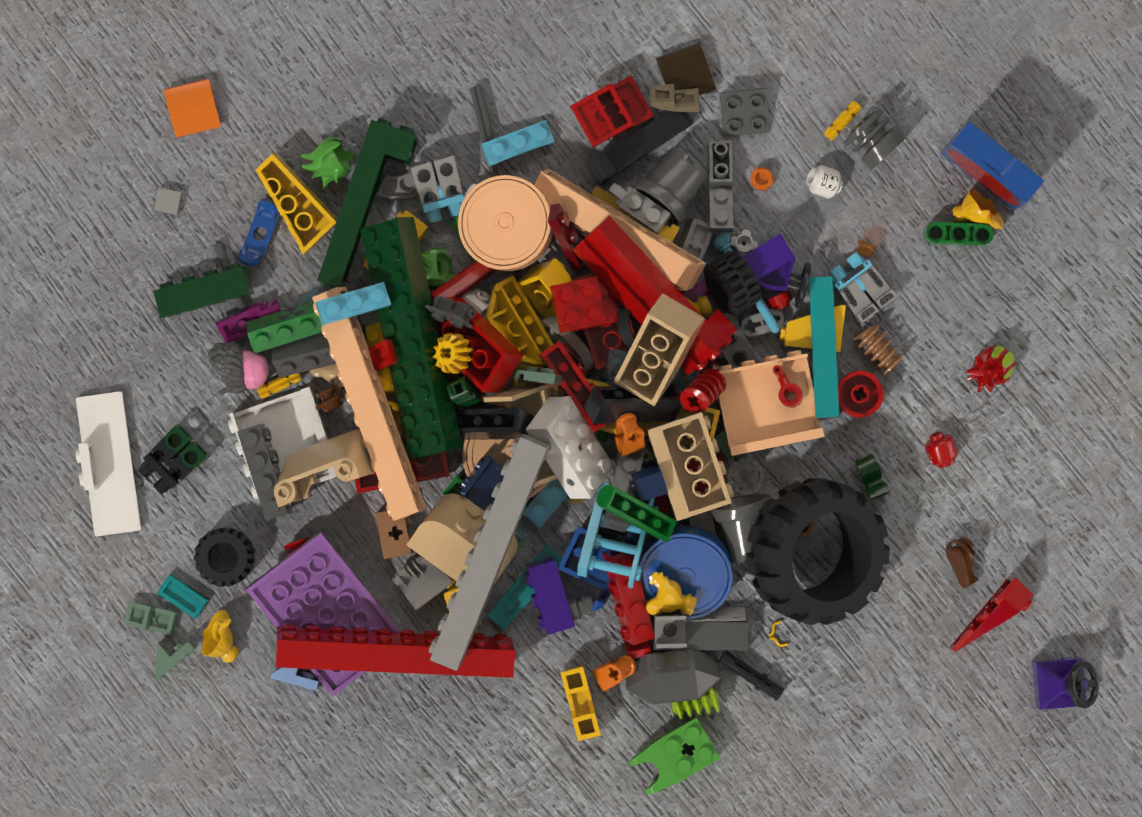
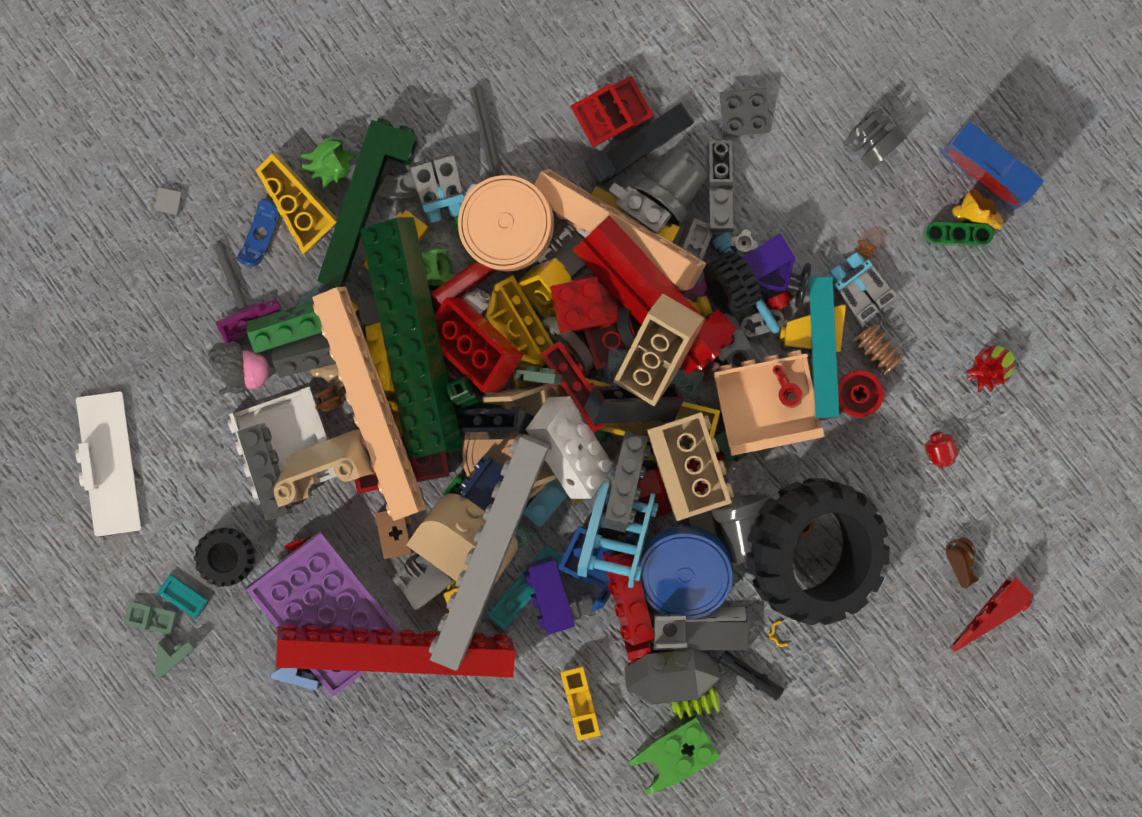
(167, 465): black hips -> none
(192, 107): orange slope -> none
(203, 291): dark green brick -> none
(219, 638): yellow hair -> none
(278, 384): yellow axle -> none
(353, 303): medium azure plate -> none
(383, 355): red tile -> none
(452, 353): yellow gear -> none
(459, 316): dark grey hinge -> none
(517, 143): medium azure plate -> none
(565, 235): dark red plate -> none
(614, 672): orange piece -> none
(628, 435): orange piece -> none
(636, 512): green brick -> none
(648, 483): dark blue brick -> none
(669, 99): dark tan slope -> none
(669, 596): yellow animal -> none
(686, 69): dark brown slope -> none
(703, 390): red piece -> none
(761, 178): orange plate -> none
(824, 181): white head -> none
(842, 120): yellow axle -> none
(872, 477): dark green leg -> none
(1063, 683): dark purple piece -> none

